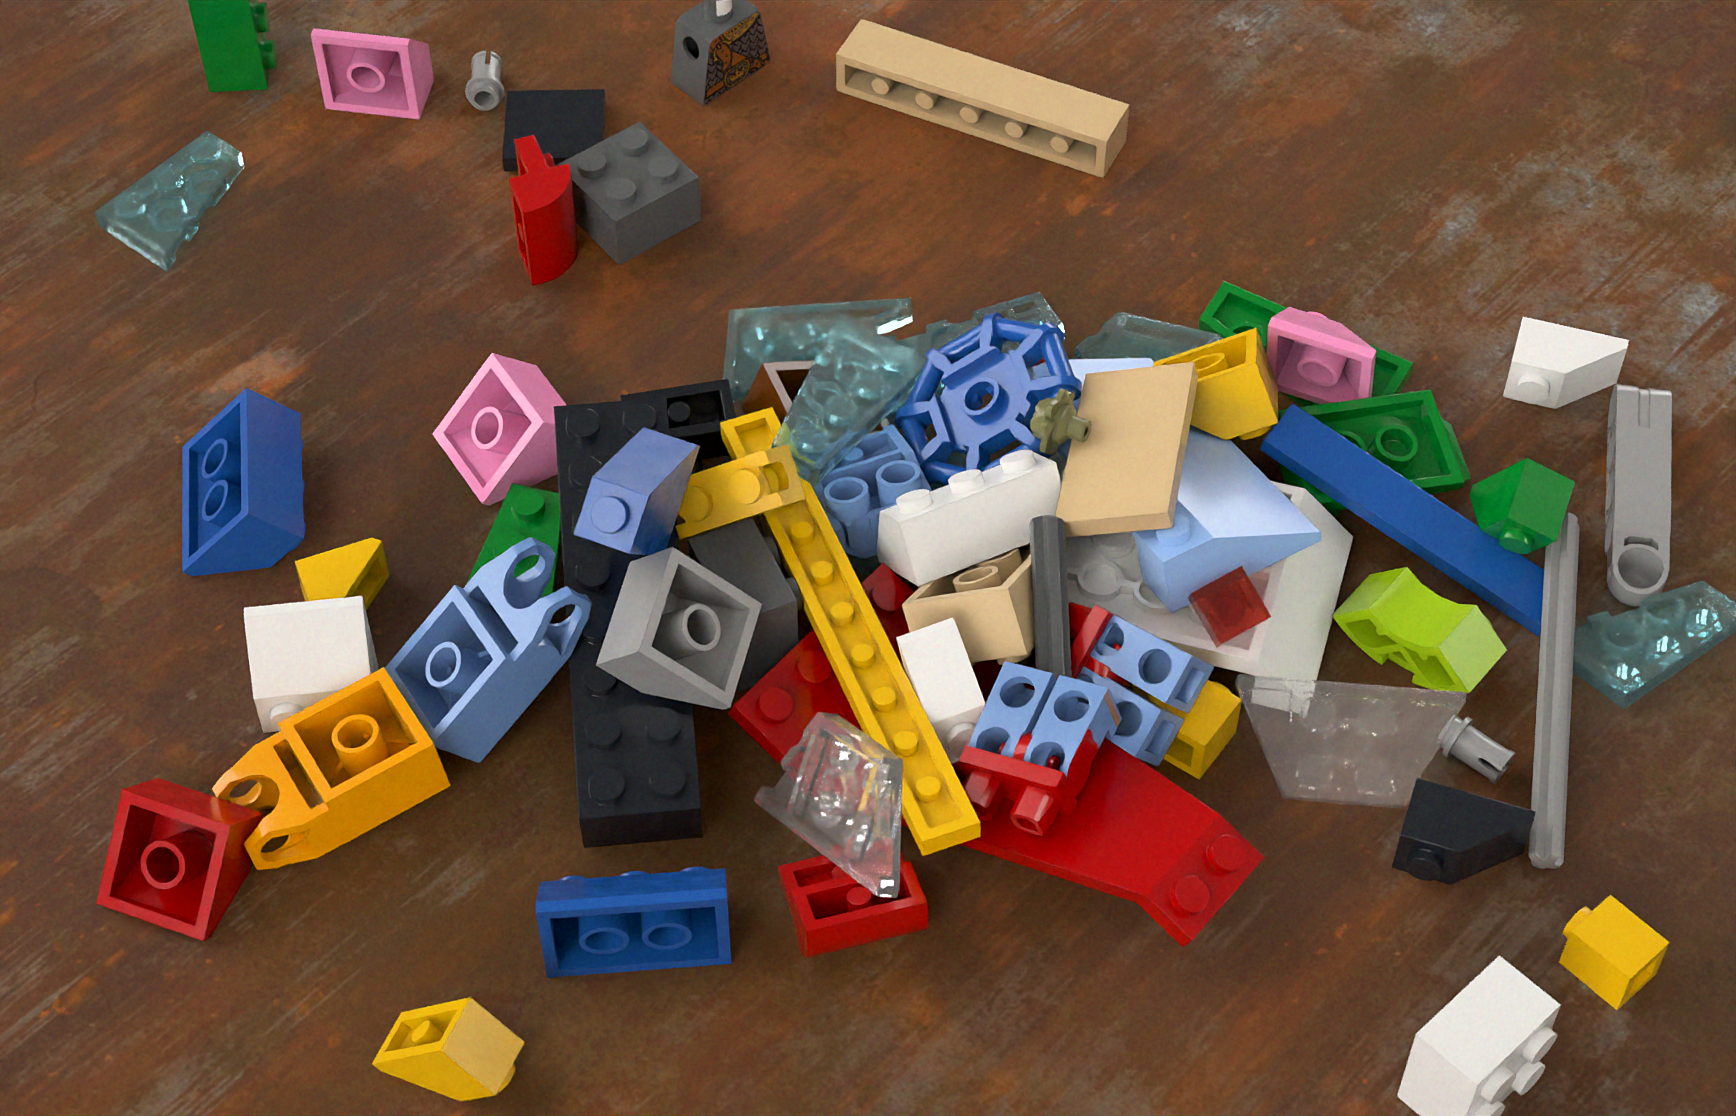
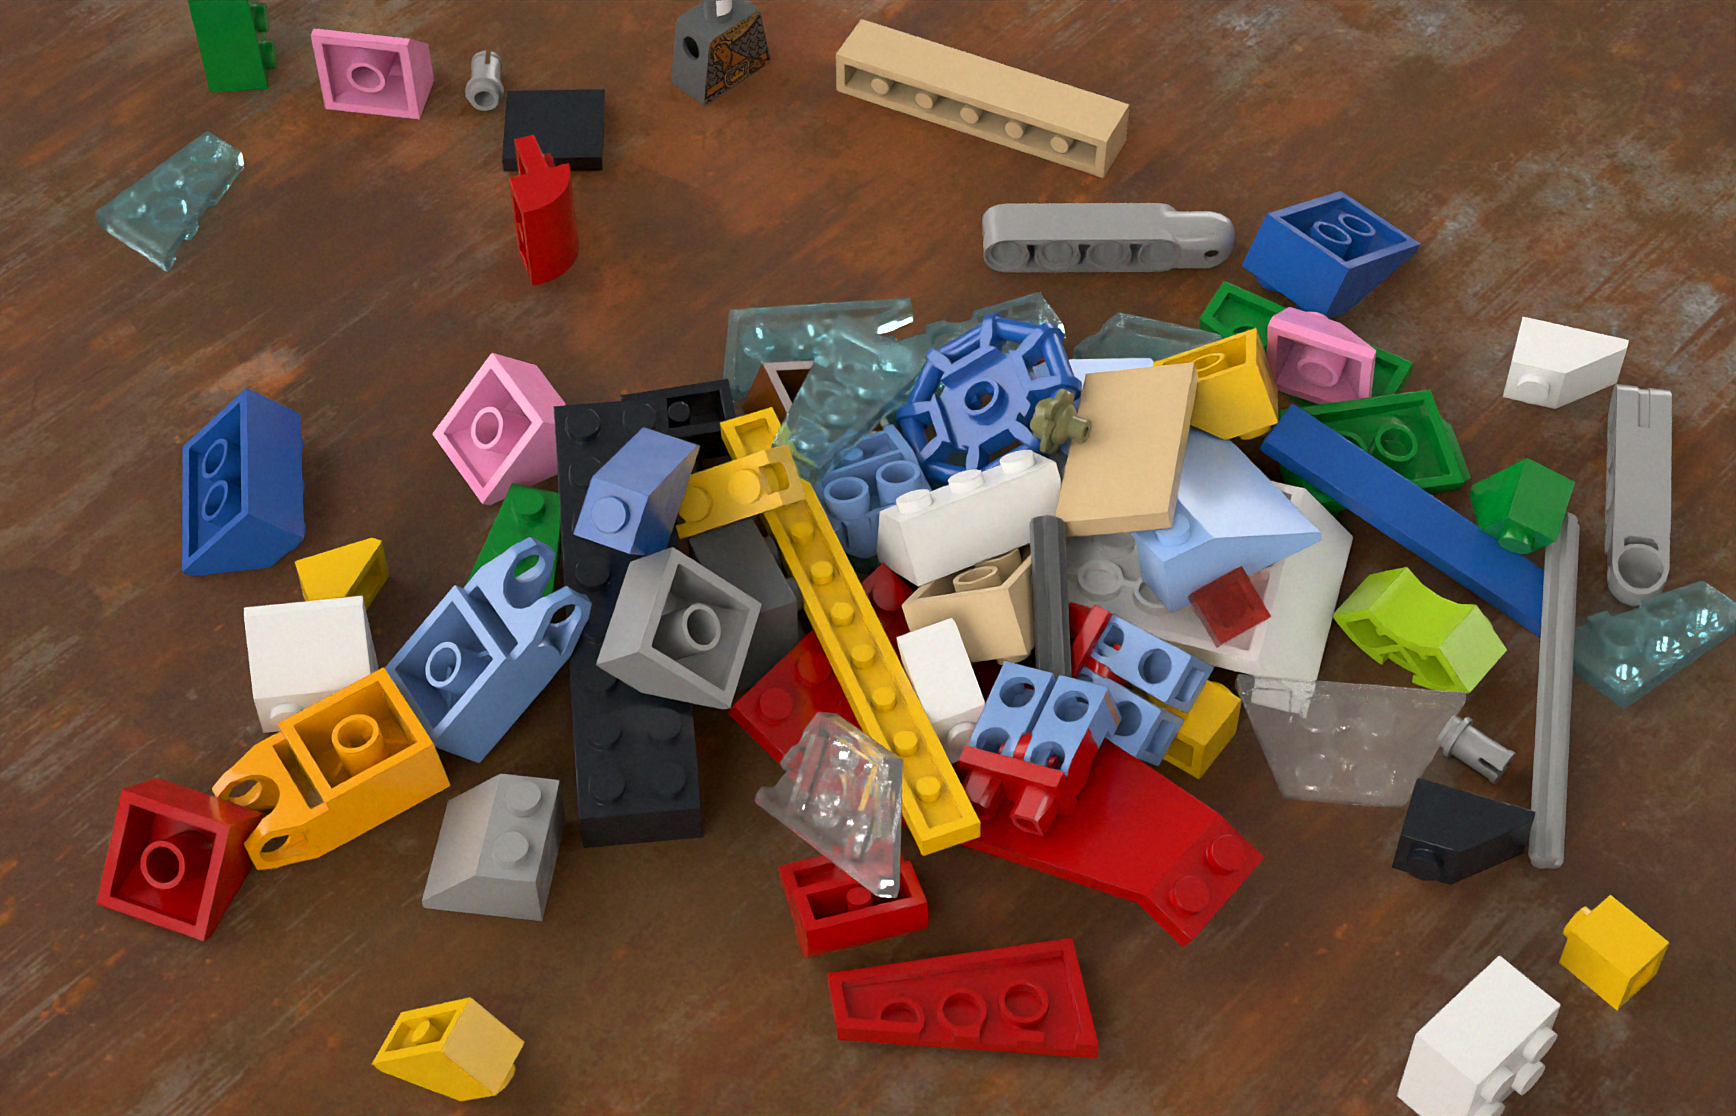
(498, 849): none -> light grey slope
(632, 193): dark grey brick -> none
(634, 922): blue slope -> none
(978, 1000): none -> red wing
(1102, 237): none -> light grey piece
(1326, 253): none -> blue slope

